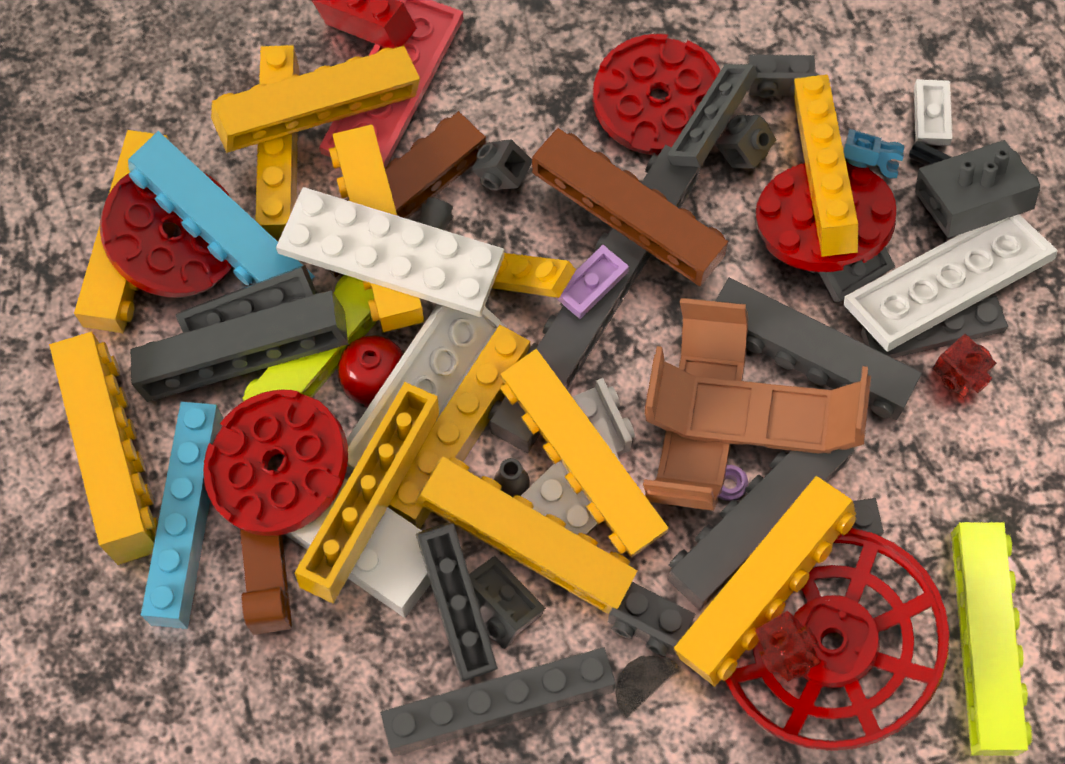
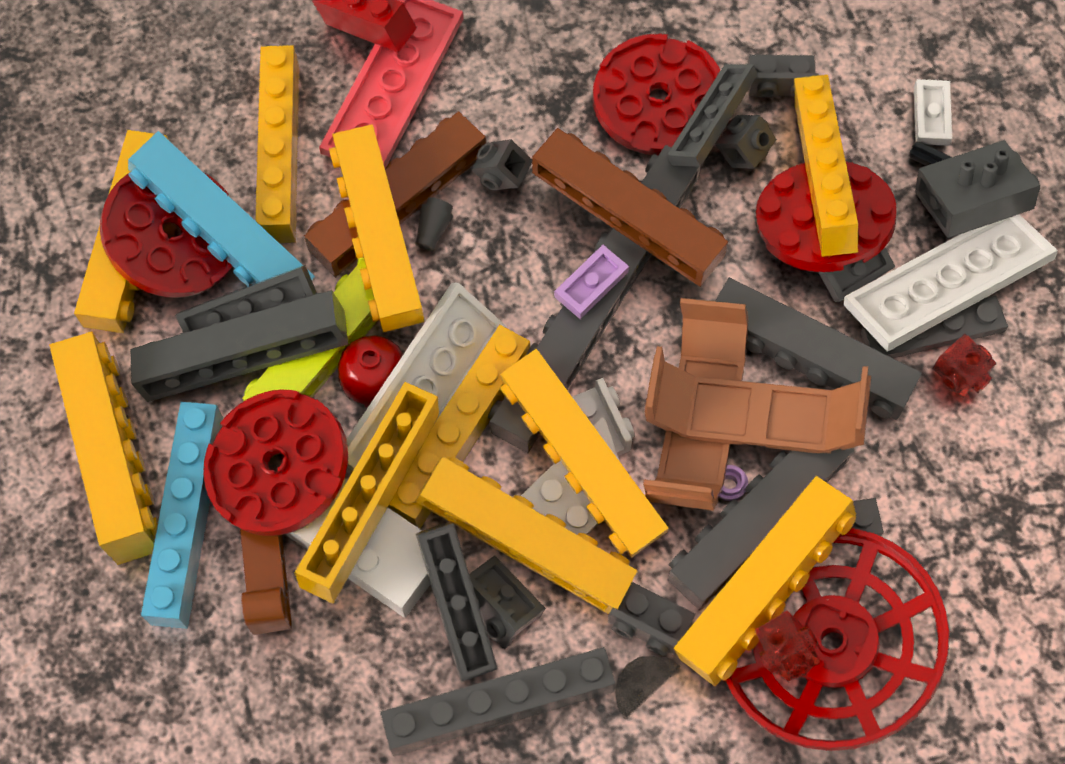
(314, 98): yellow brick -> none
(391, 251): white plate -> none
(513, 484): dark grey cone -> none
(533, 275): yellow plate -> none
(866, 149): dark azure plate -> none
(989, 640): neon yellow brick -> none

